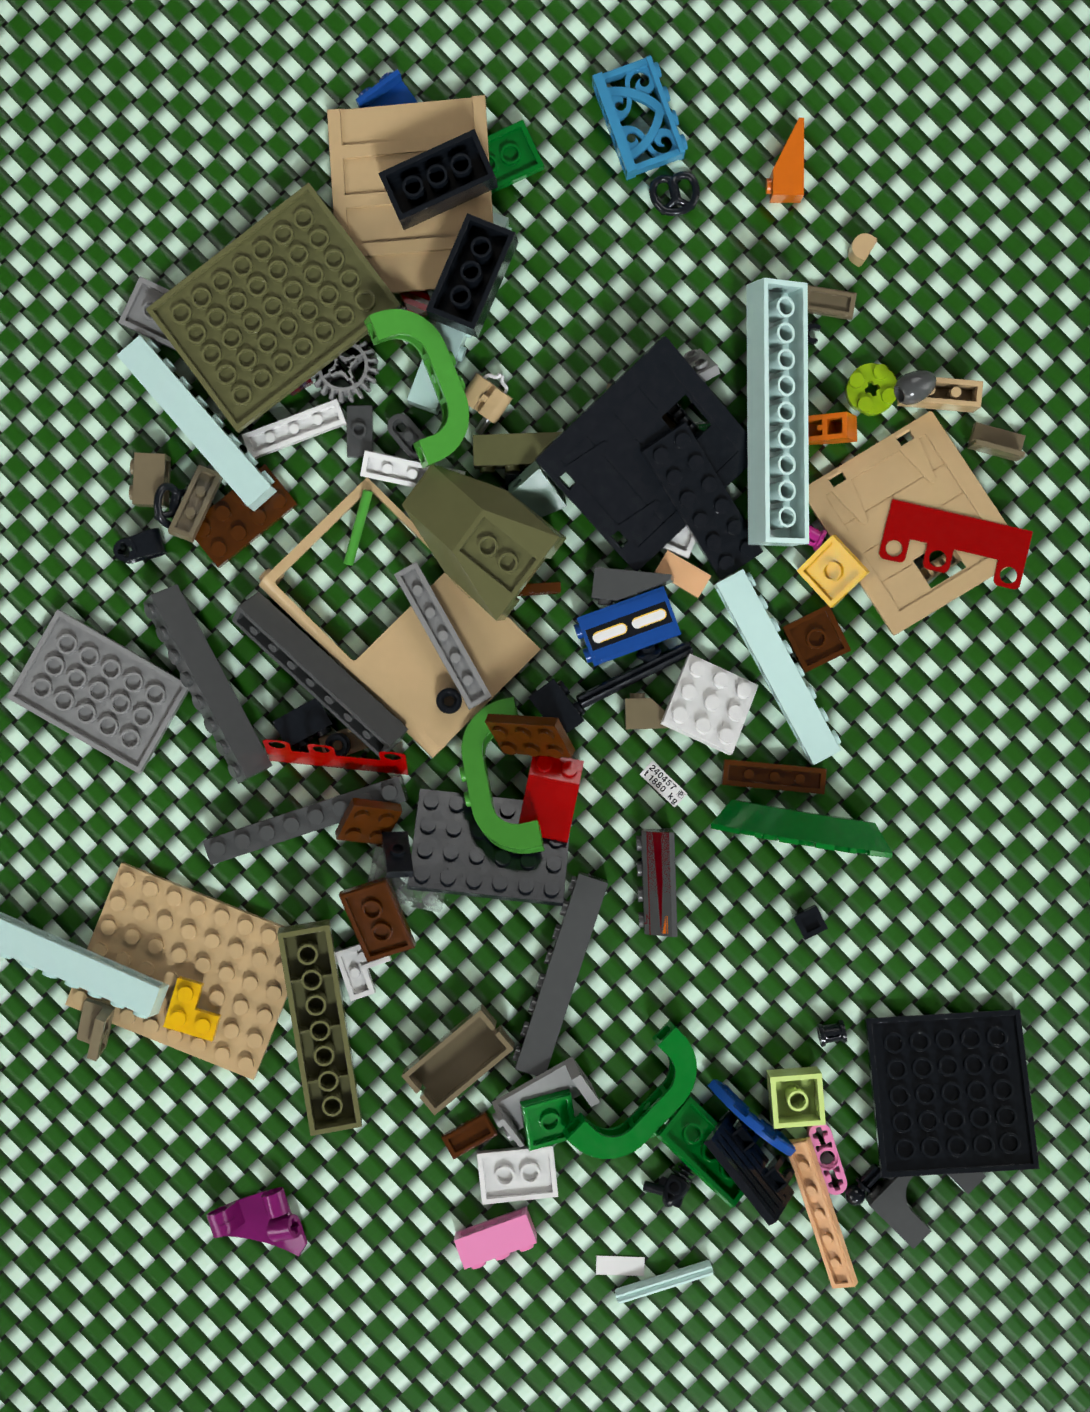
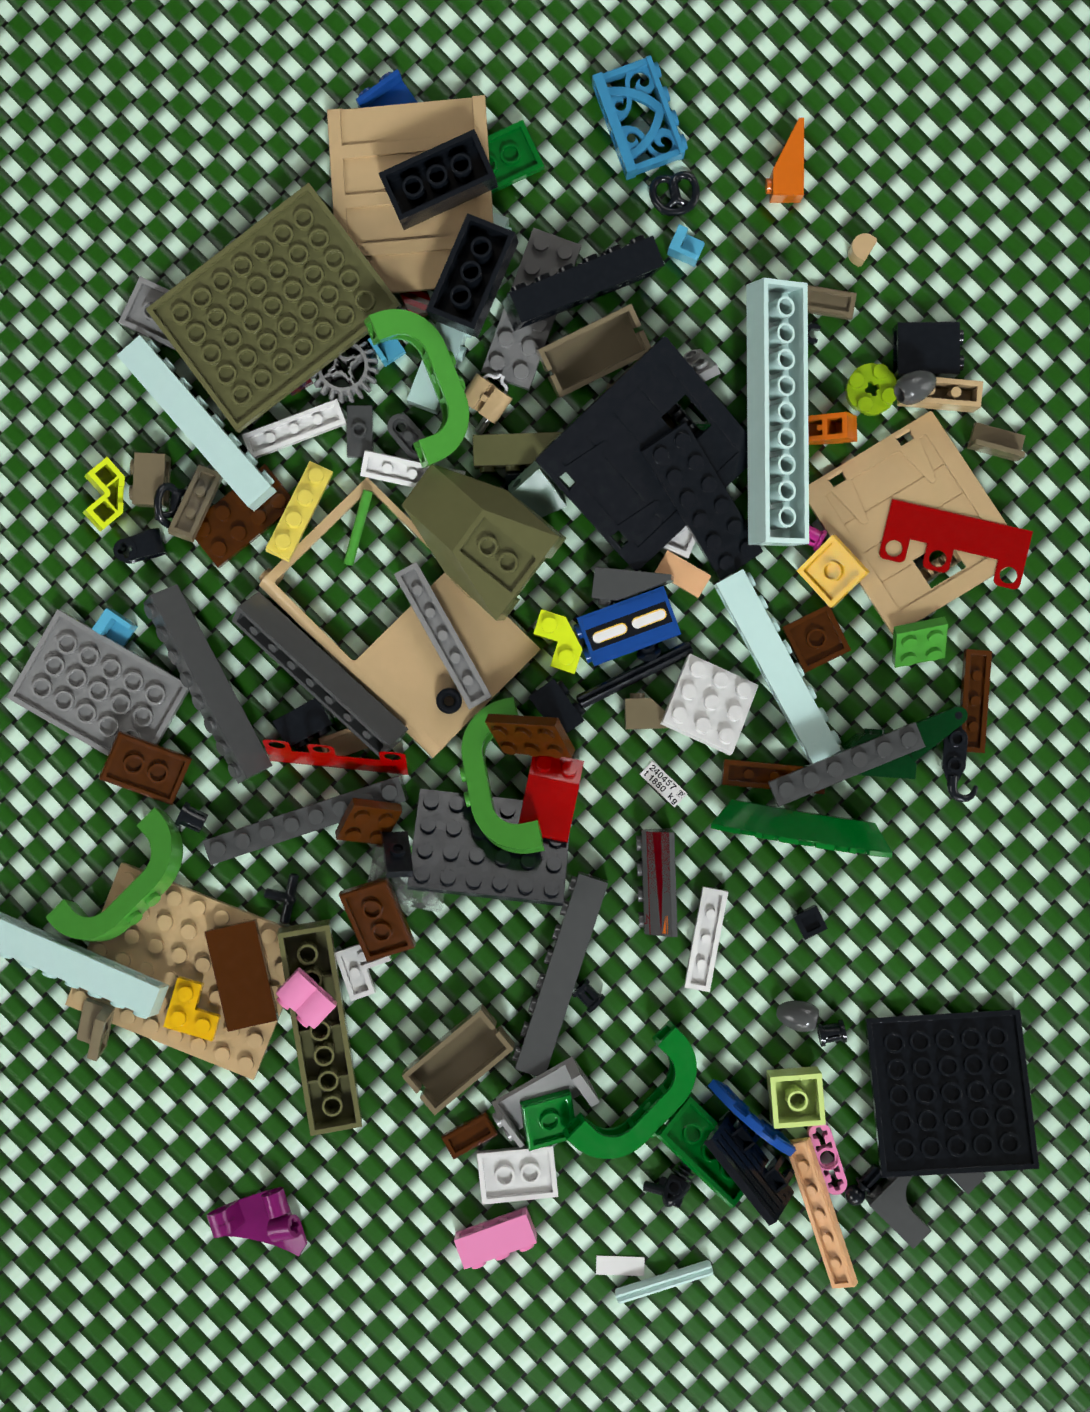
(110, 484): none -> neon yellow brick
(115, 626): none -> medium azure panel
(138, 896): none -> bright green arch
(145, 767): none -> reddish brown tile
(191, 818): none -> black bush
(241, 975): none -> reddish brown tile
(288, 898): none -> black piece
(299, 511): none -> light yellow plate
(305, 998): none -> bright pink brick
(341, 737): black plate -> none
(388, 351): none -> medium azure panel
(513, 351): none -> light grey plate
(541, 589): reddish brown tile -> none
(557, 629): none -> neon yellow brick
(582, 283): none -> black brick
(591, 1004): none -> black bush
(593, 351): none -> dark tan piece
(685, 247): none -> medium azure panel
(706, 939): none -> white plate
(798, 1015): none -> dark grey animal
(846, 764): none -> dark grey plate
(919, 642): none -> bright green plate
(928, 348): none -> black brick
(934, 729): none -> dark green slope
(976, 696): none -> reddish brown plate

